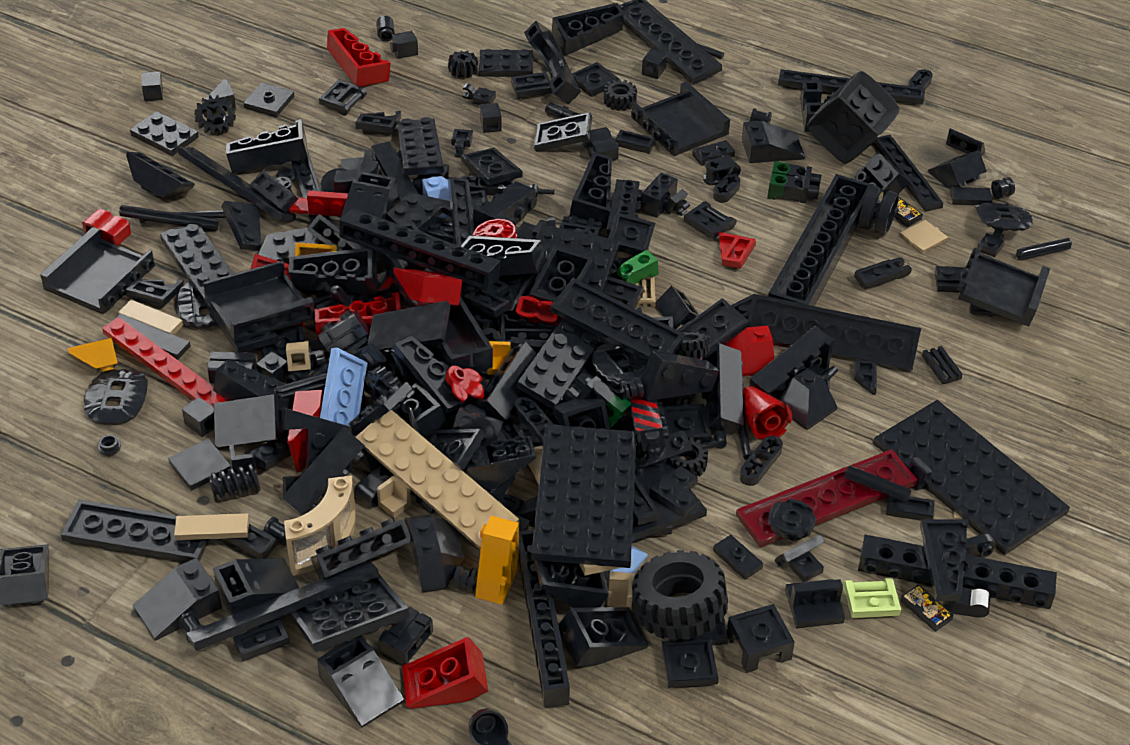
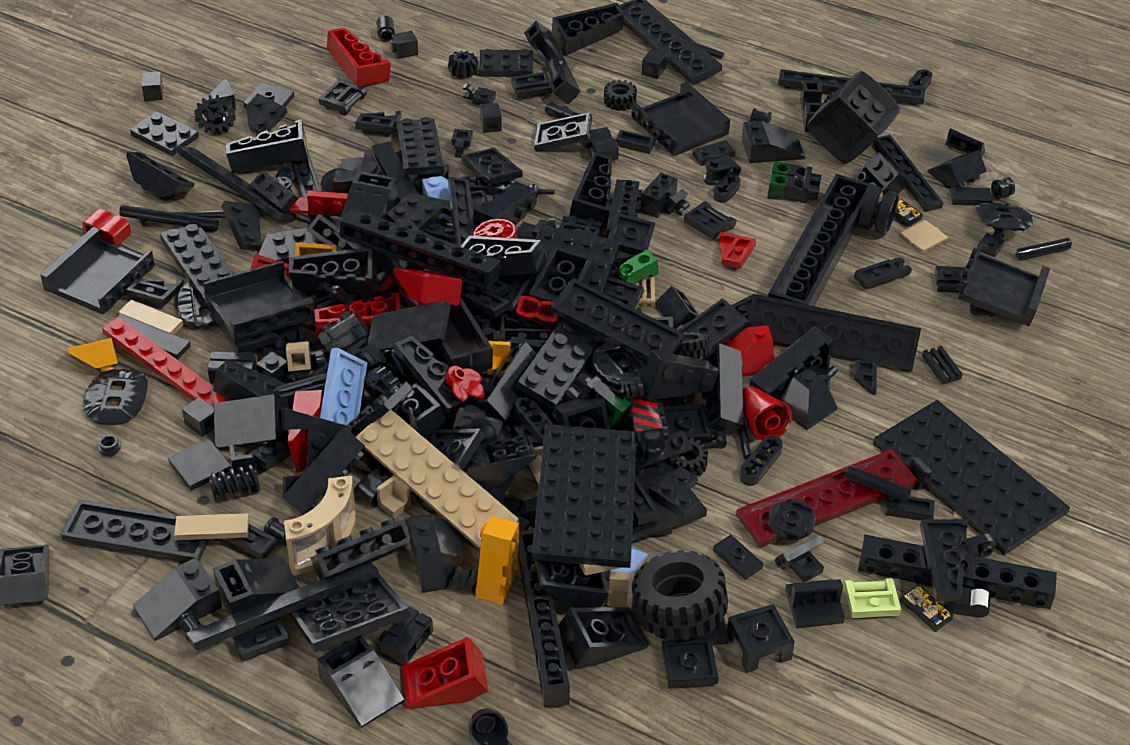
(264, 113): none -> black plate
(594, 78): black tile -> none

